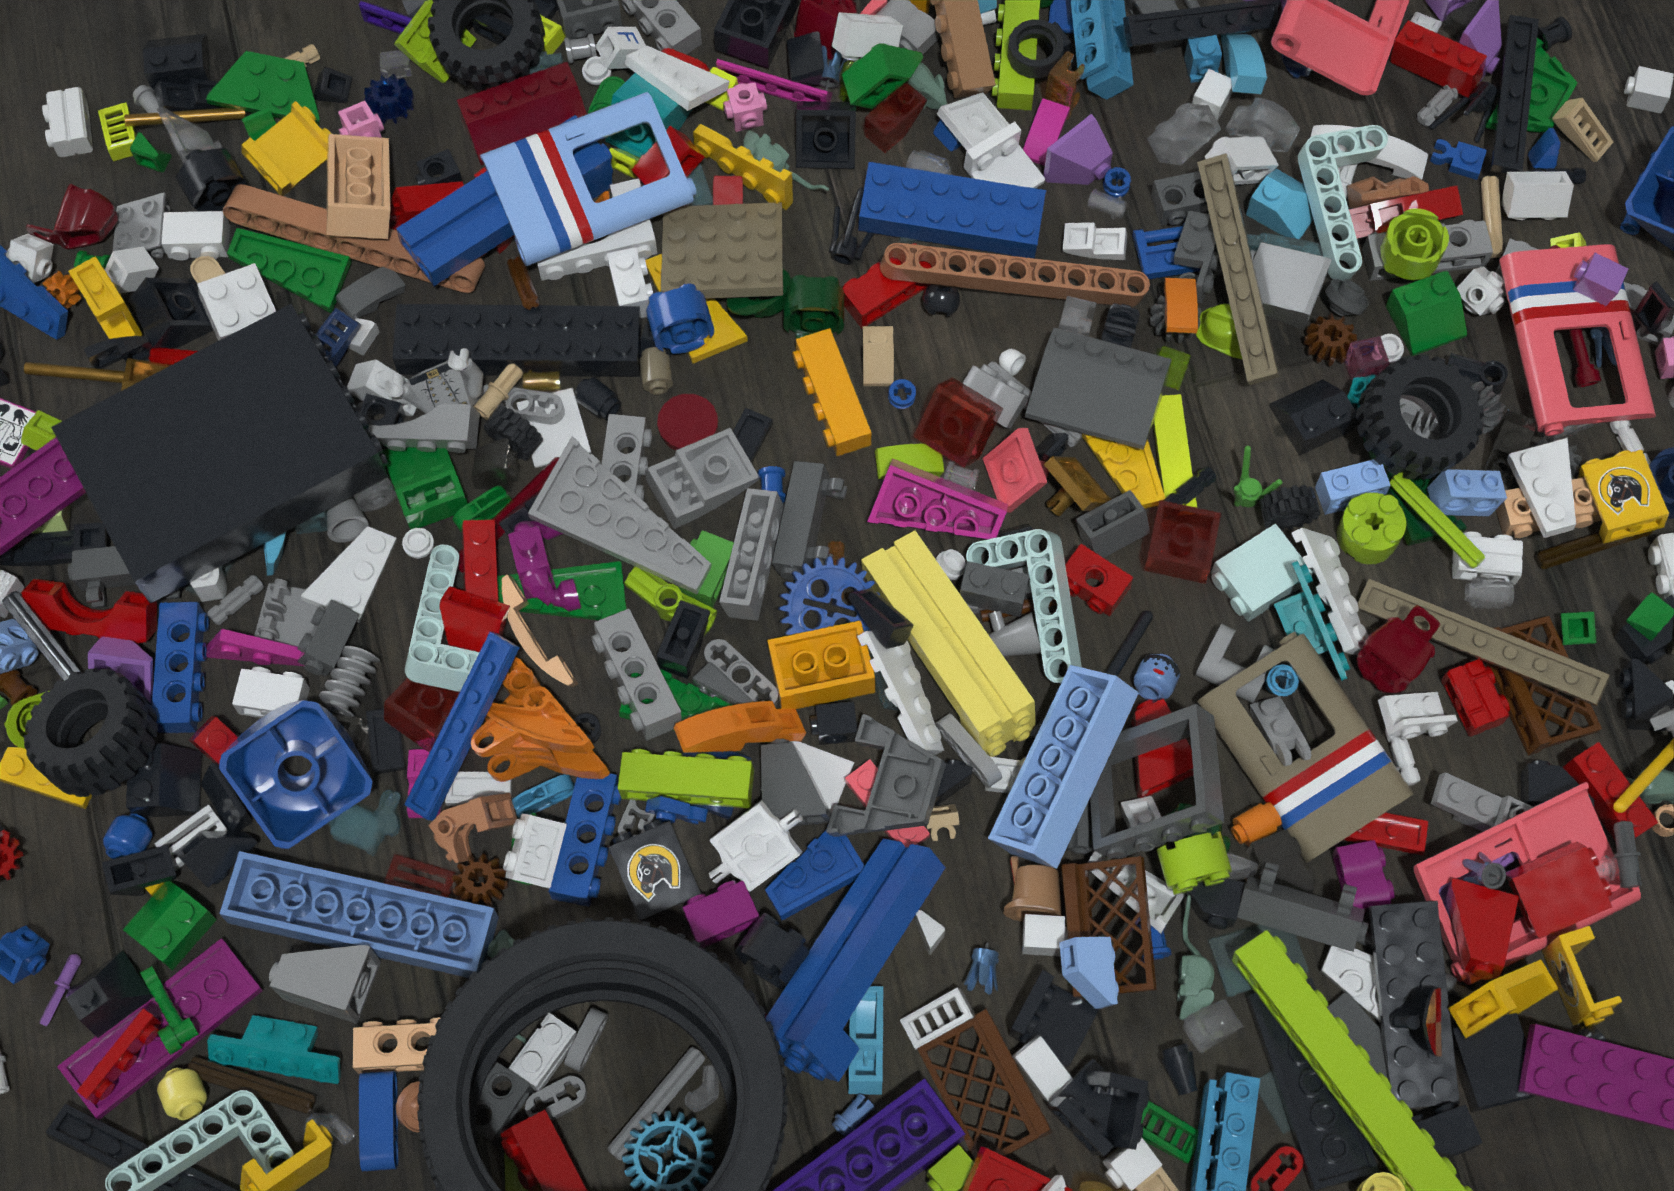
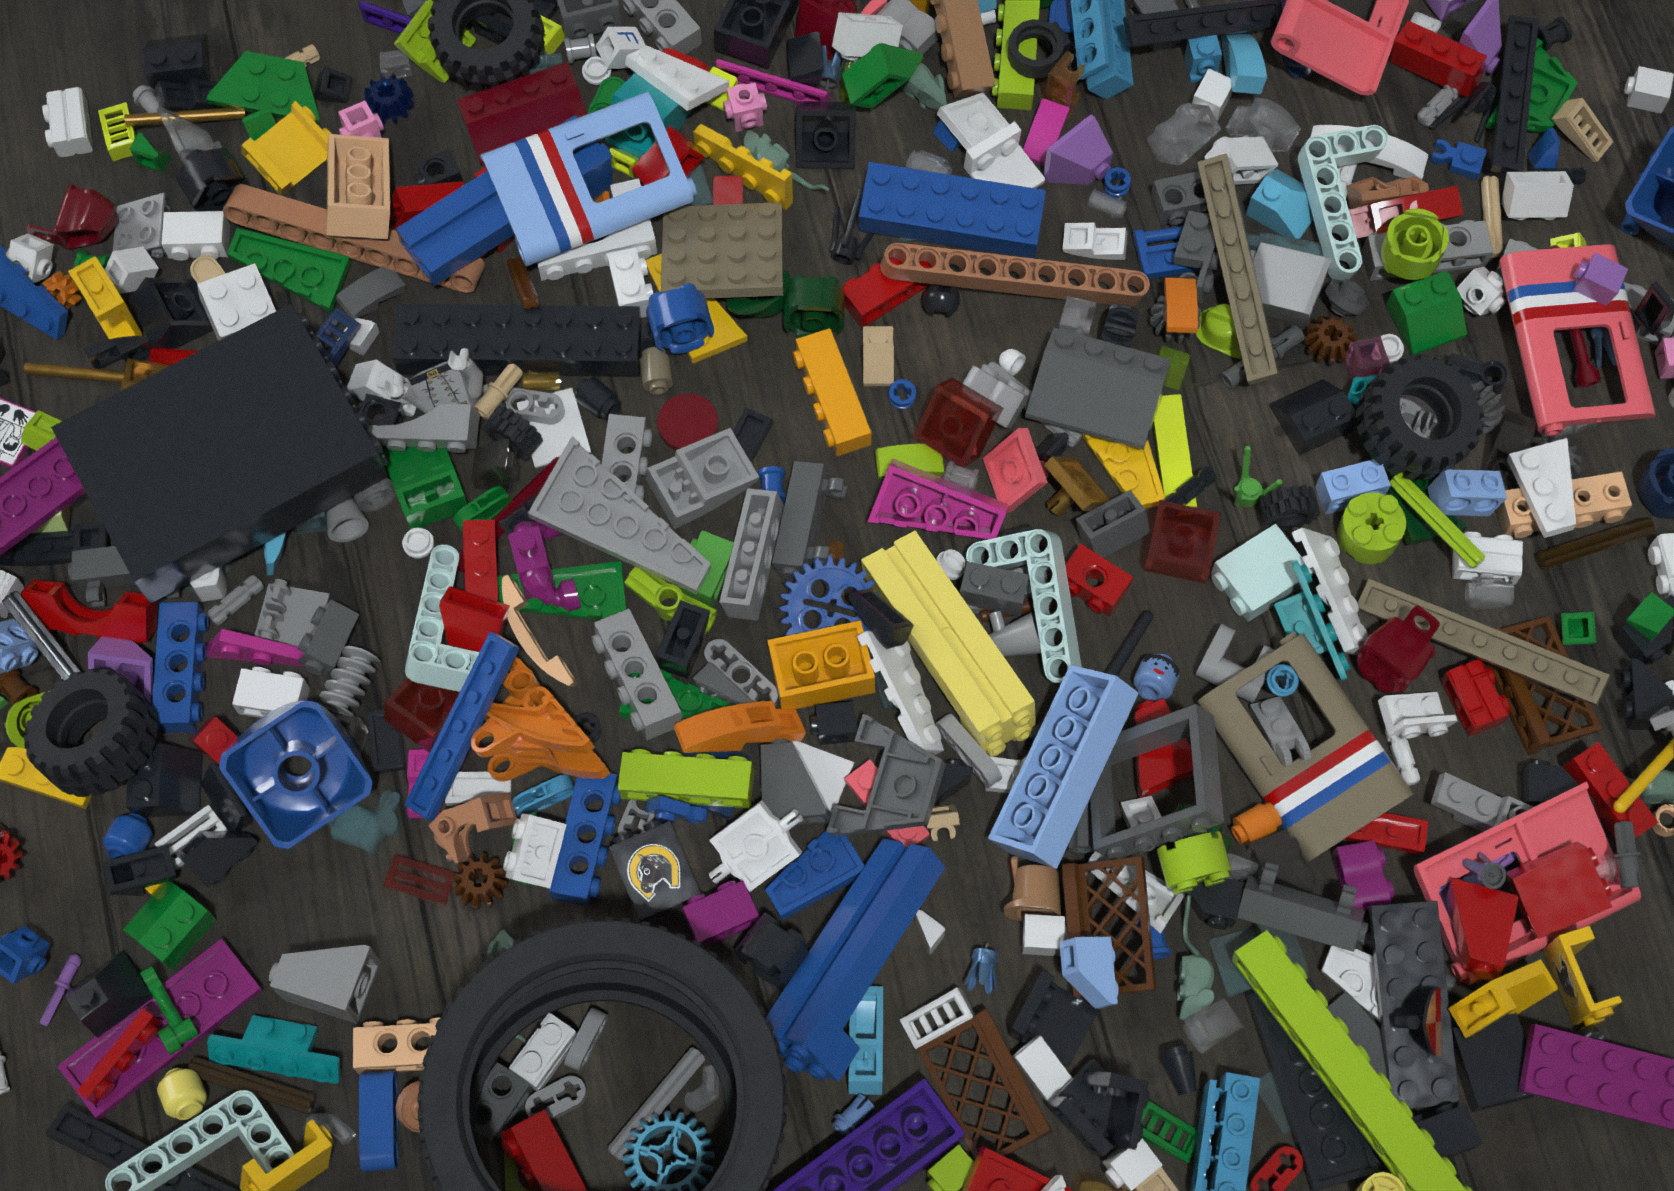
(353, 573): white wing -> none
(357, 911): medium blue brick -> none
(894, 117): clear red slope -> none
(1289, 338): none -> dark grey pin
(1624, 495): yellow panel -> none
(1627, 437): white axle -> none

